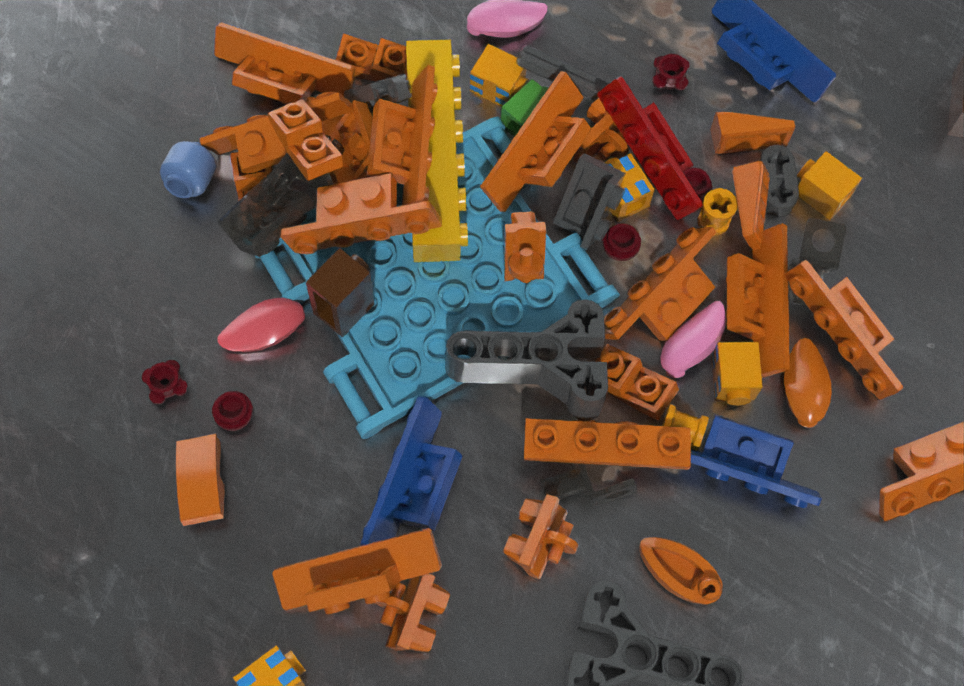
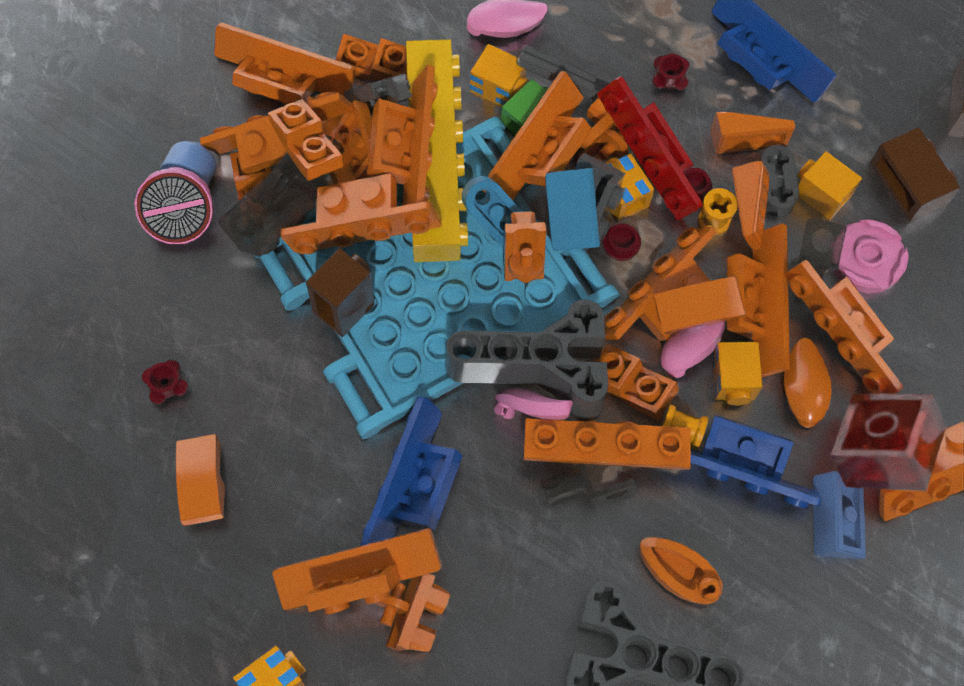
(174, 205): none -> tile
(232, 410): dark red plate -> none
(262, 325): coral arm -> none
(491, 208): none -> dark azure plate
(531, 404): none -> bright pink arm
(547, 538): orange hips -> none
(572, 209): none -> dark azure slope
(699, 304): none -> orange slope
(838, 518): none -> medium blue slope
(872, 256): none -> bright pink tile
(889, 441): none -> clear red brick
(915, 174): none -> reddish brown brick

